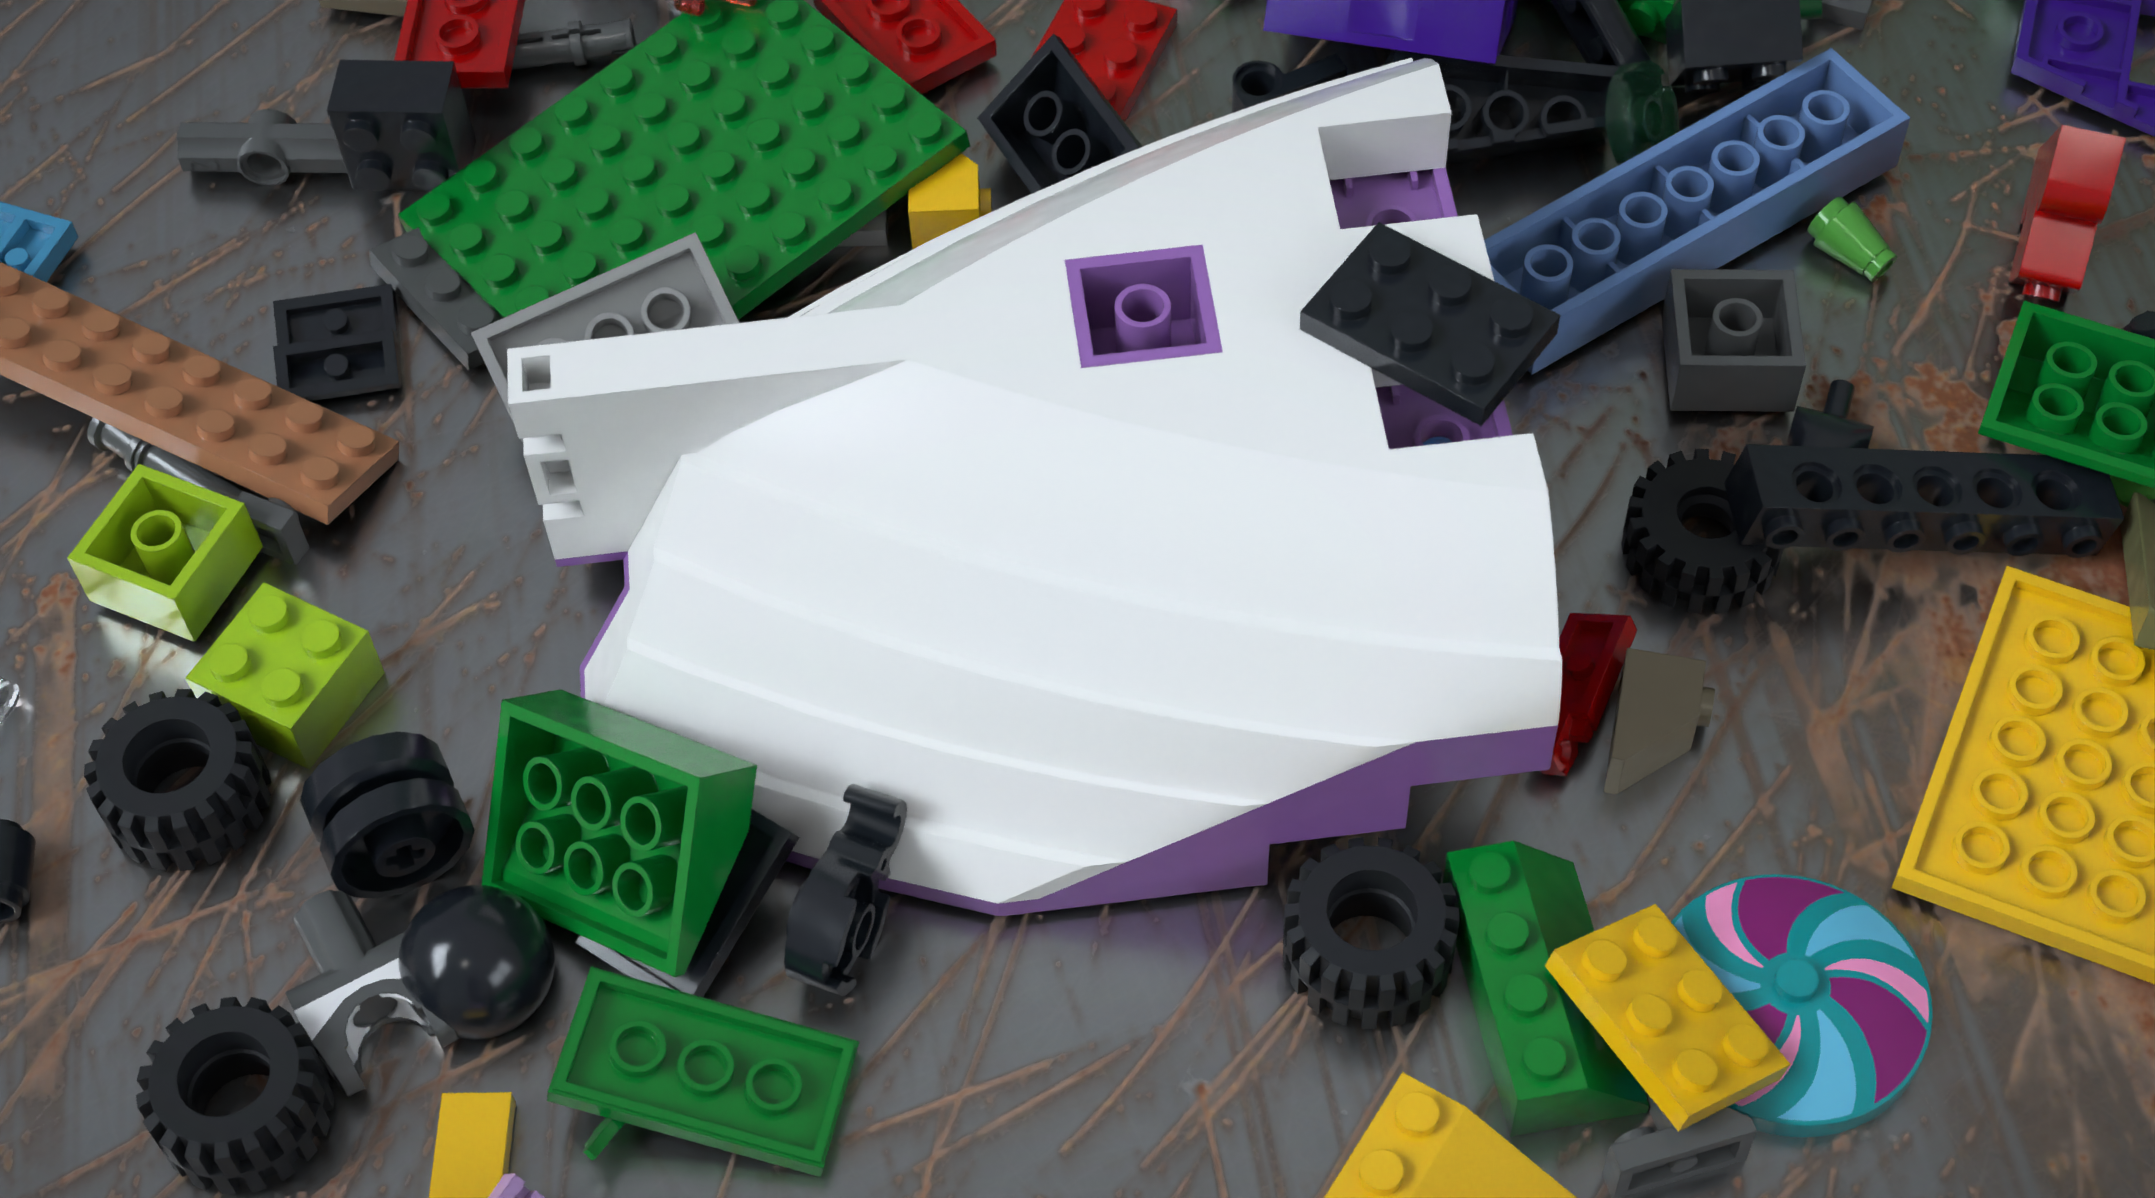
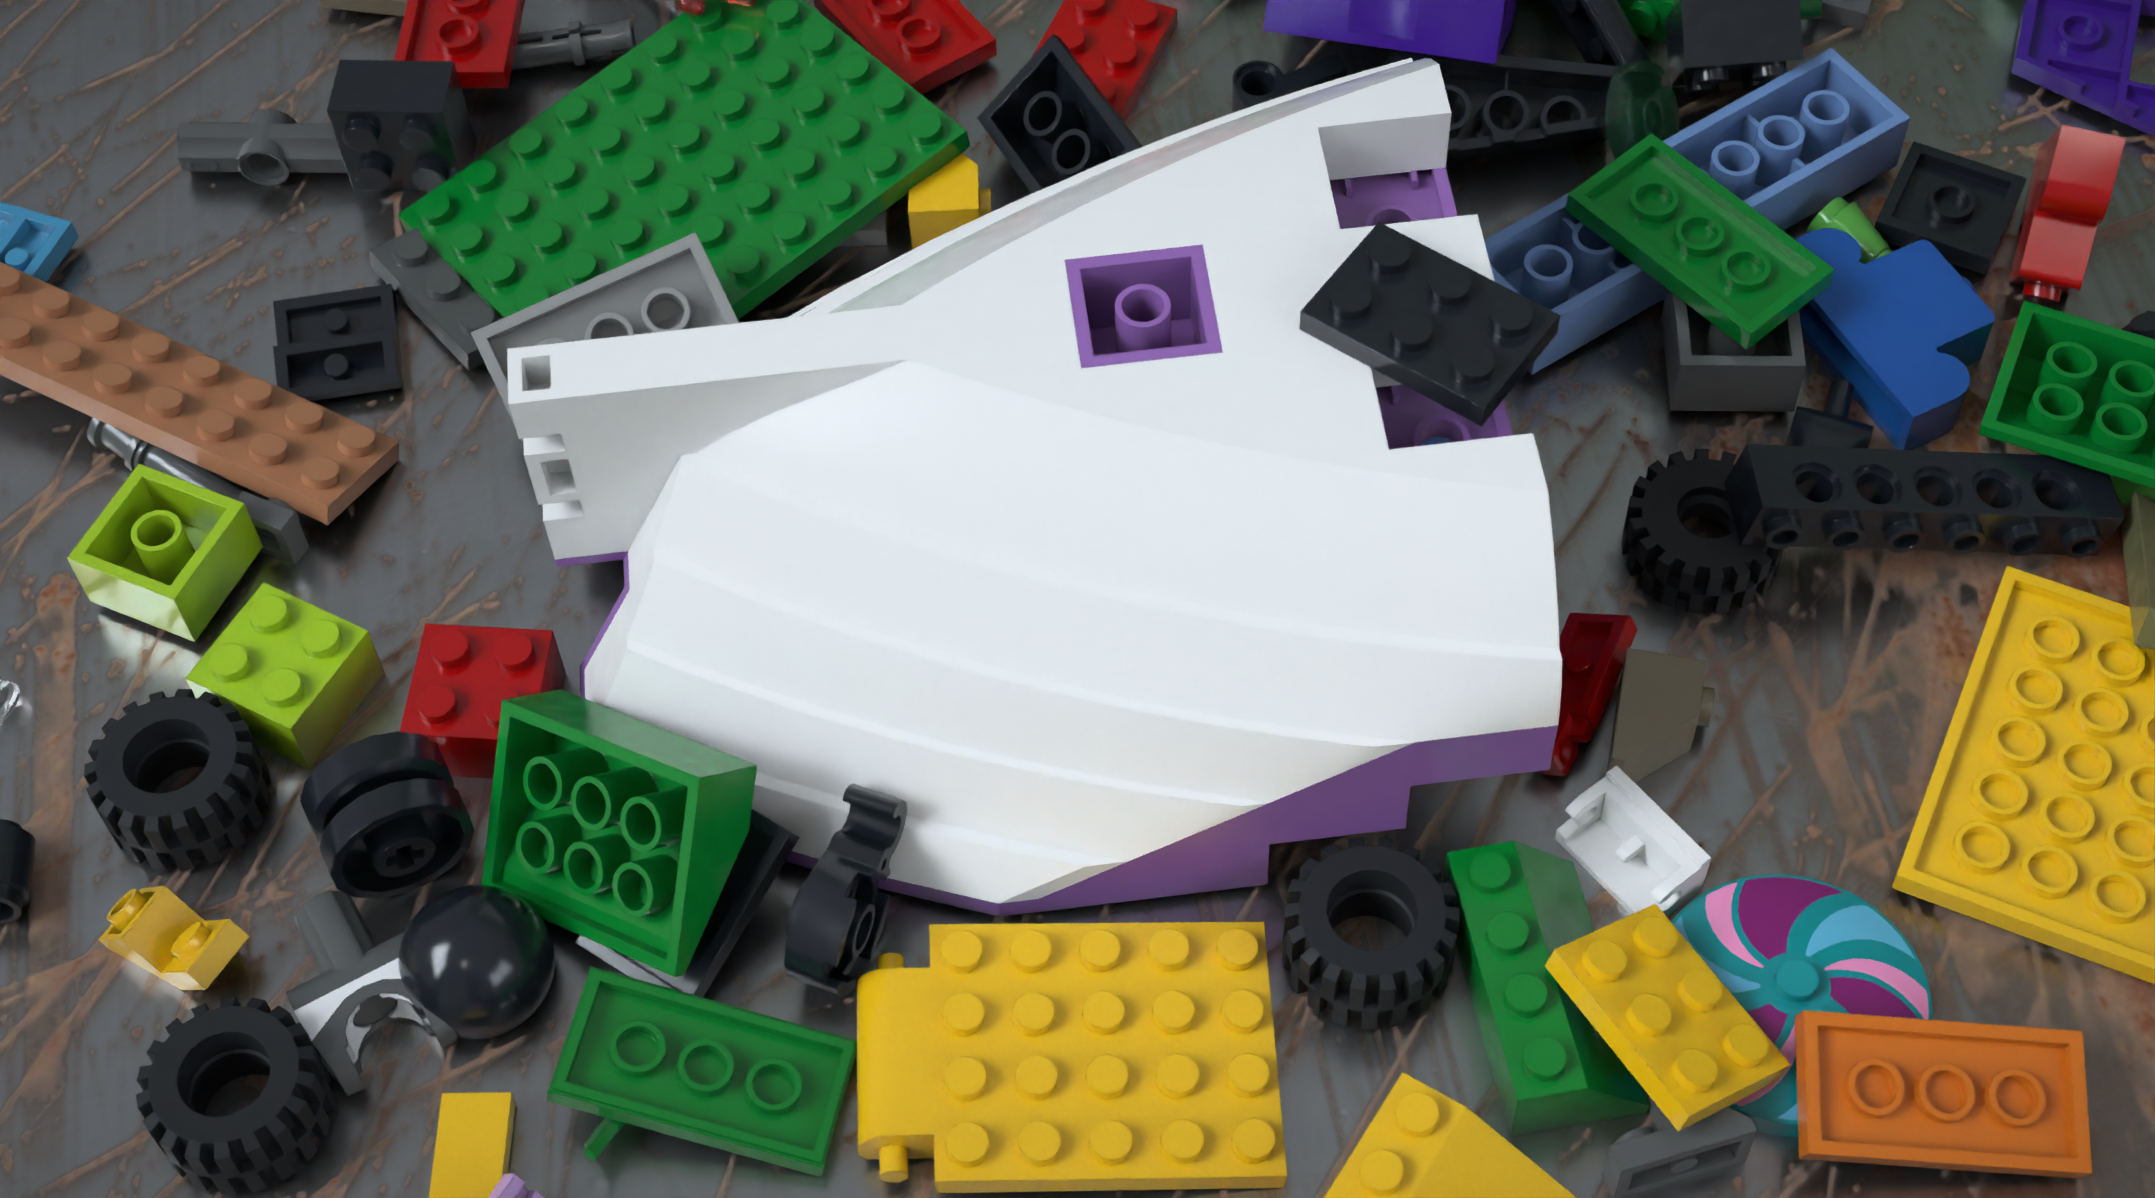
(170, 938): none -> yellow slope
(461, 686): none -> red brick
(1074, 1059): none -> yellow plate
(1632, 846): none -> white hinge
(1699, 240): none -> green plate
(1897, 333): none -> blue brick
(1942, 1094): none -> orange plate
(1952, 204): none -> black plate

